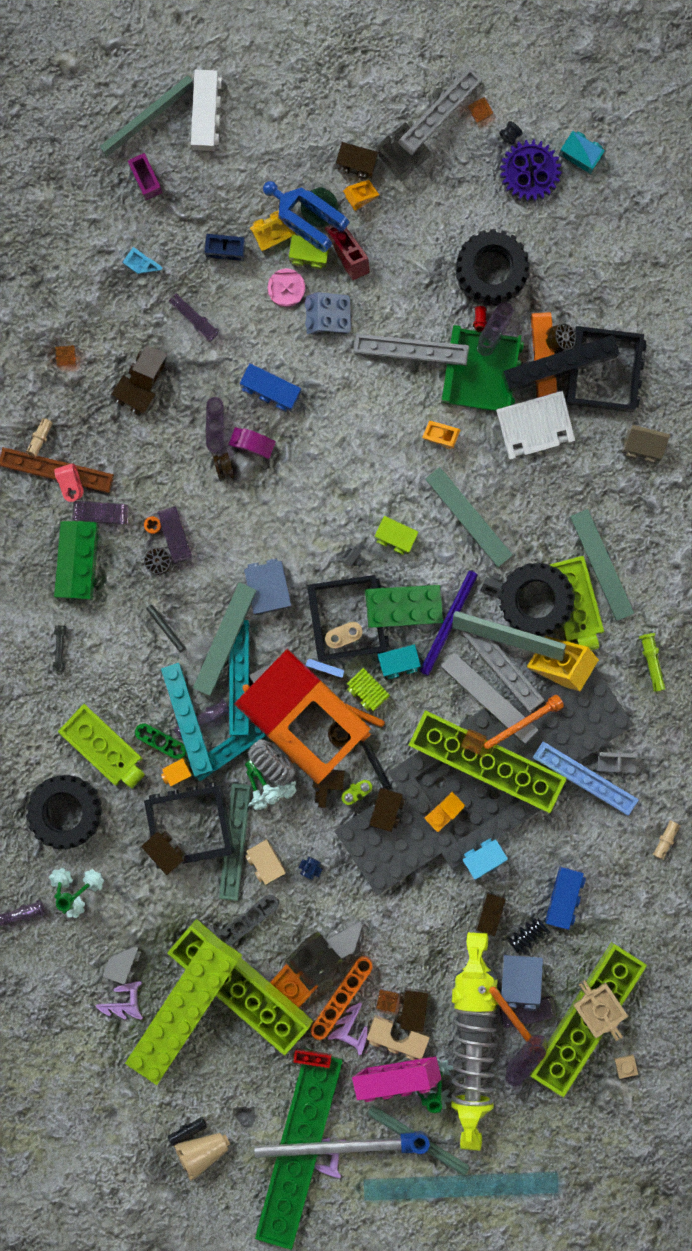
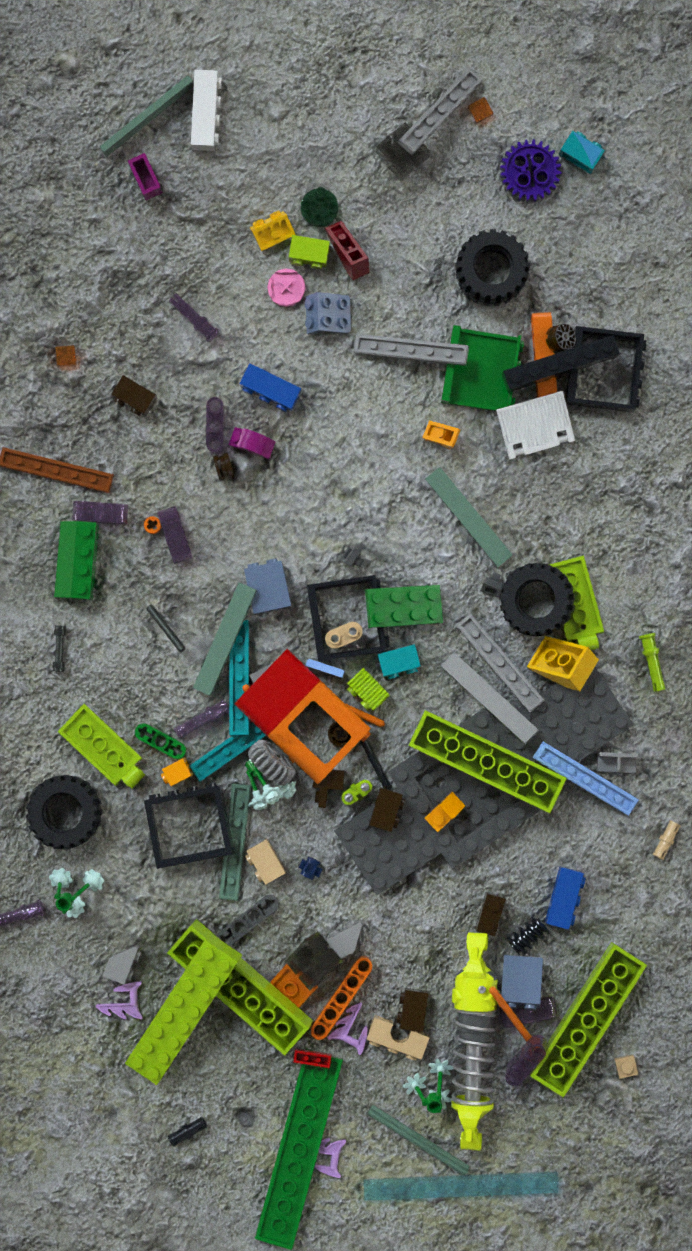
(39, 437): tan pin -> none
(69, 480): coral piece -> none
(140, 263): medium azure slope -> none
(147, 368): dark brown brick -> none
(157, 561): wheel -> none
(164, 852): dark brown brick -> none
(187, 720): teal plate -> none
(201, 1153): tan cone -> none
(225, 247): dark blue brick -> none
(313, 203): blue piece -> none
(356, 160): dark brown brick -> none
(360, 194): light orange slope -> none
(387, 1000): clear orange tile -> none
(396, 535): lime brick -> none
(396, 1079): dark pink brick -> none
(405, 1143): flat silver piece -> none
(448, 623): dark purple axle -> none
(473, 741): clear orange tile -> none
(480, 318): red pin -> none
(484, 859): medium azure slope -> none
(496, 321): beam -> none
(509, 635): sand green tile -> none
(510, 133): black wheel -> none
(554, 704): orange piece -> none
(600, 1010): tan plate -> none
(601, 565): sand green tile -> none
(645, 443): dark tan slope -> none

